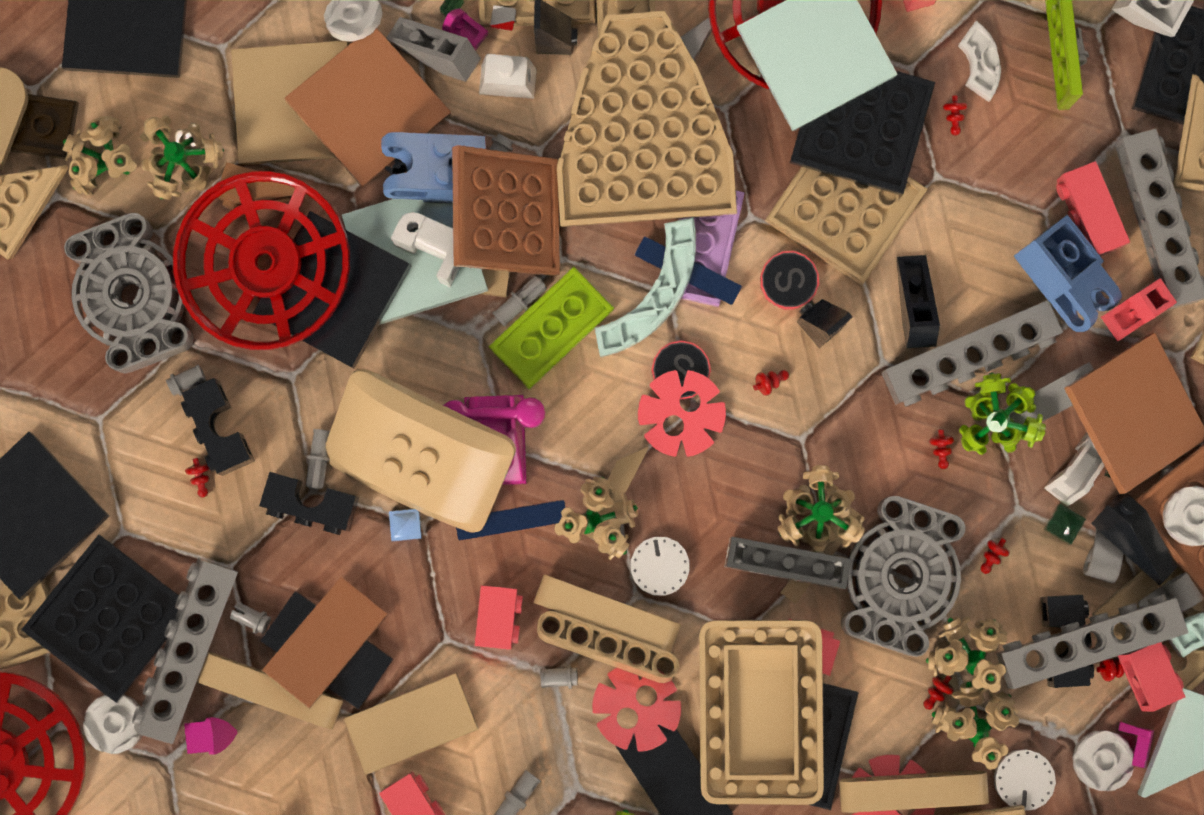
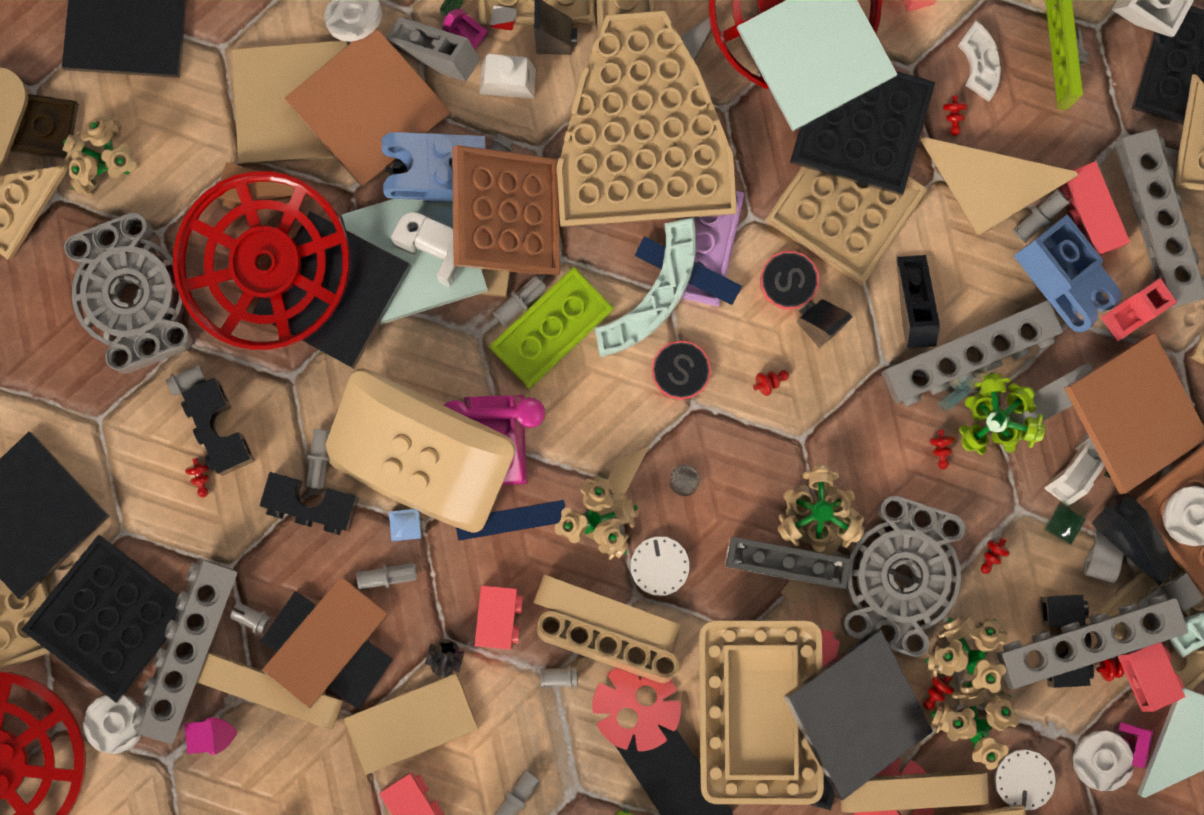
(187, 143): tan plant -> none
(386, 576): none -> light grey axle
(444, 657): none -> black gear
(669, 391): coral piece -> none
(684, 480): none -> clear smoke tile
(858, 714): none -> black tile
(954, 397): none -> clear light blue tile
(992, 184): none -> tan tile
(1041, 216): none -> light grey pin

